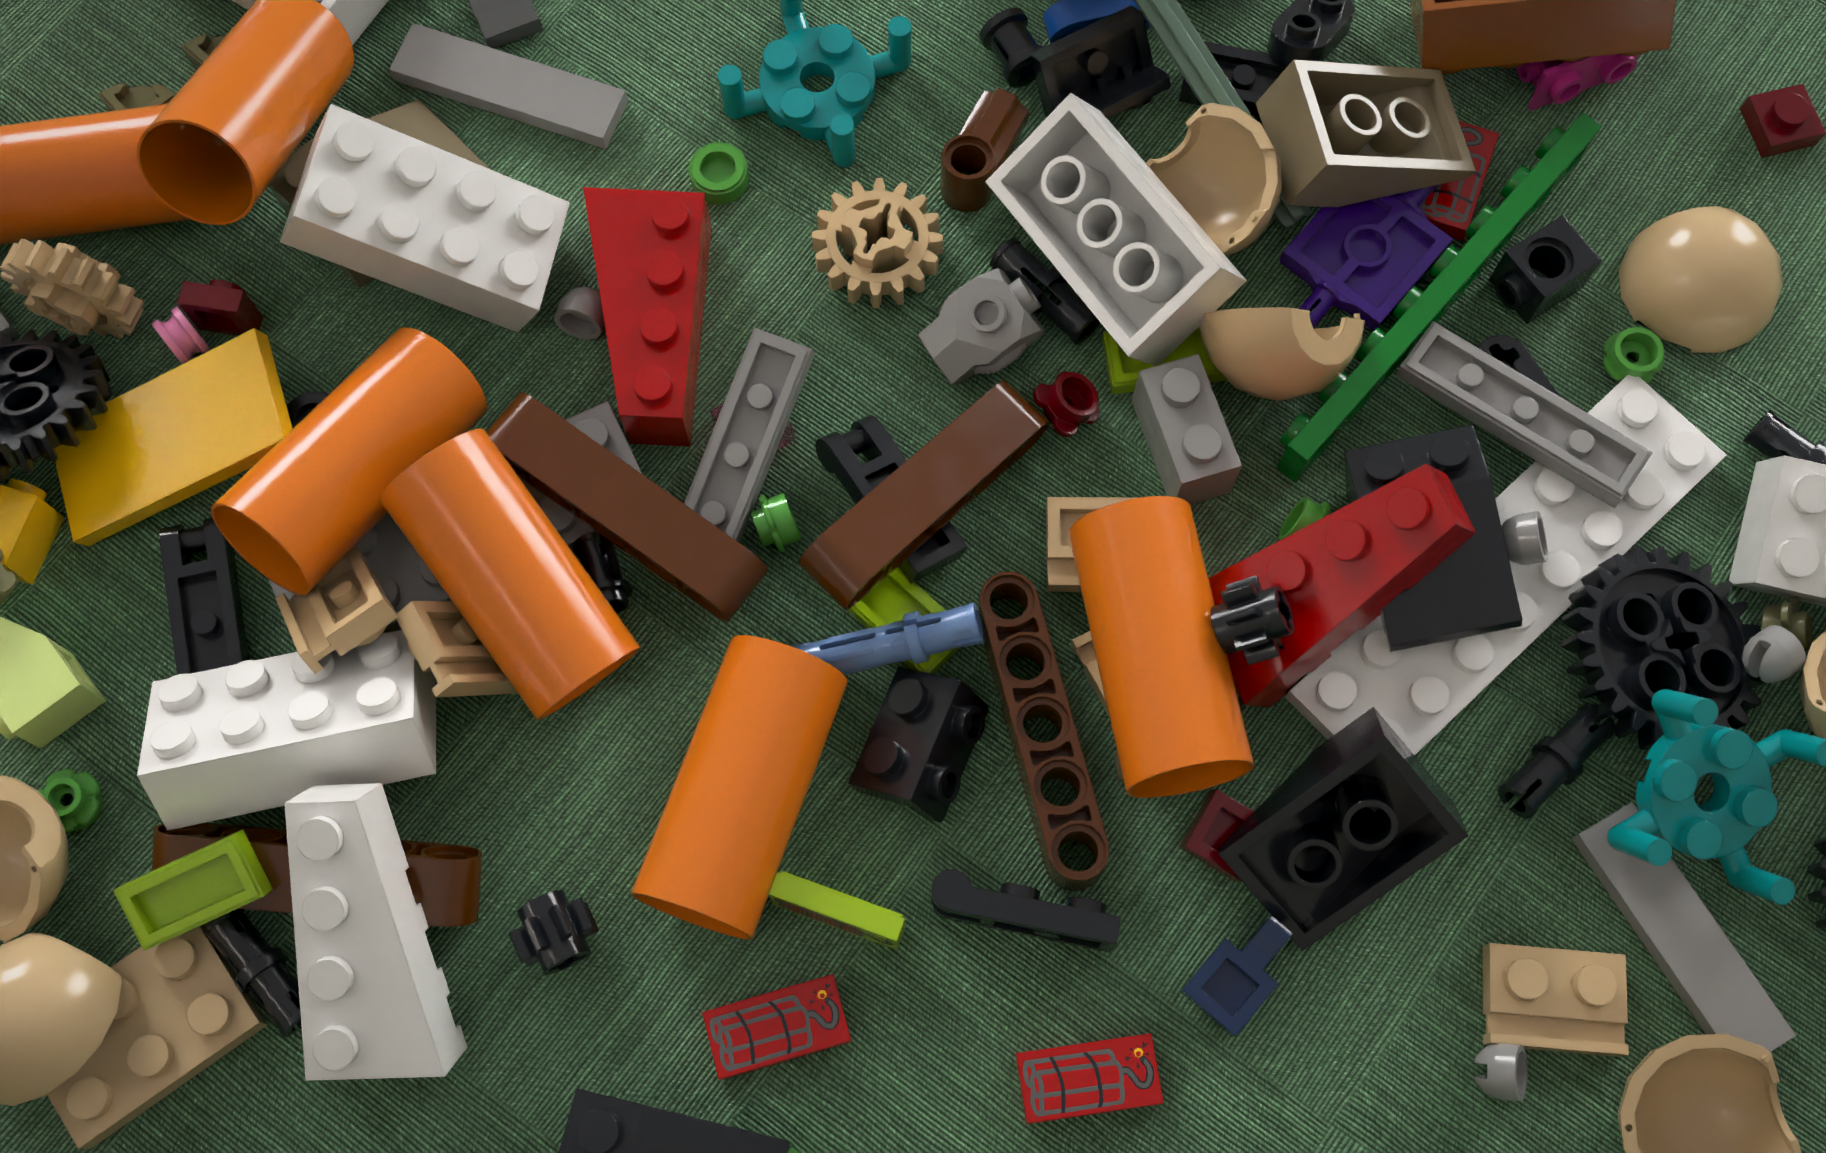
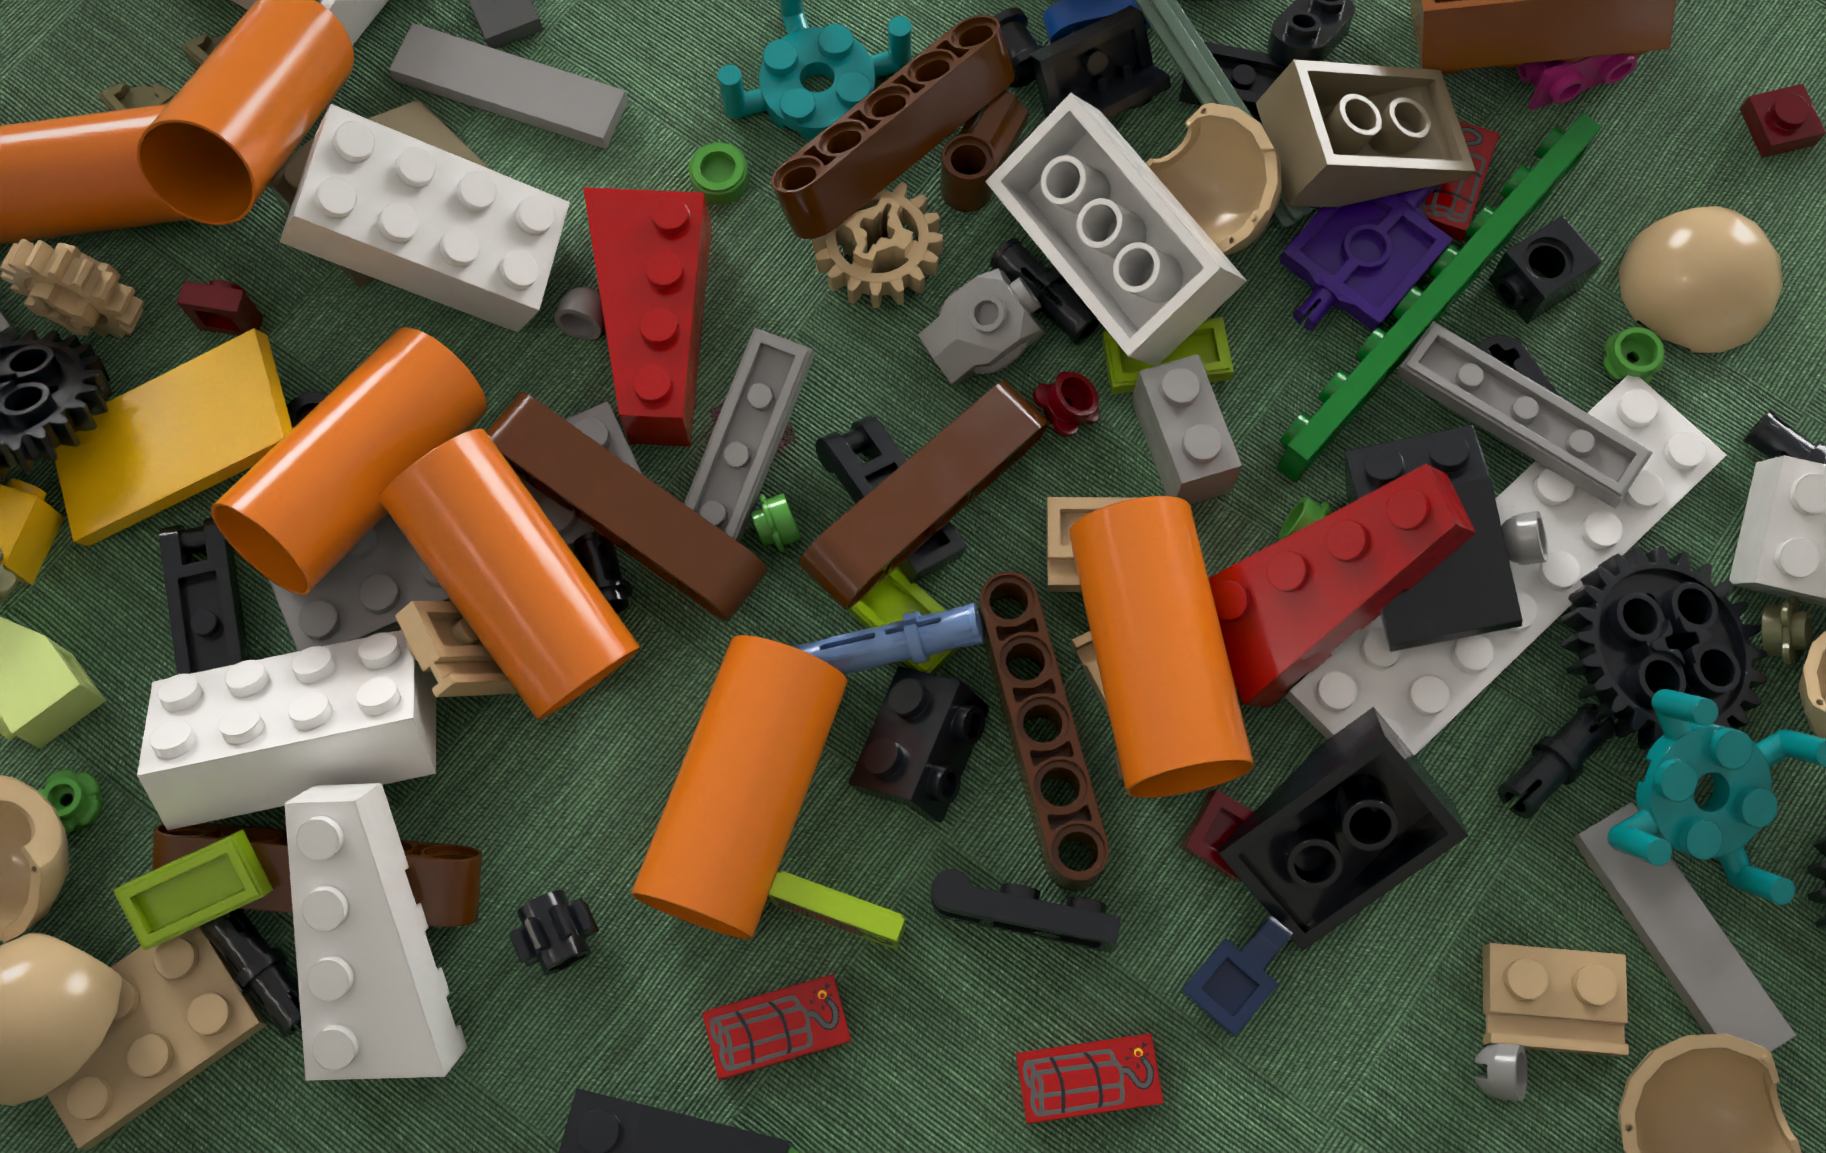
(181, 336): bright pink bush -> none
(339, 612): tan plate -> none
(893, 127): none -> reddish brown beam
(1252, 620): black gear -> none
(1277, 350): tan cylinder -> none
(1773, 654): light grey hinge -> none

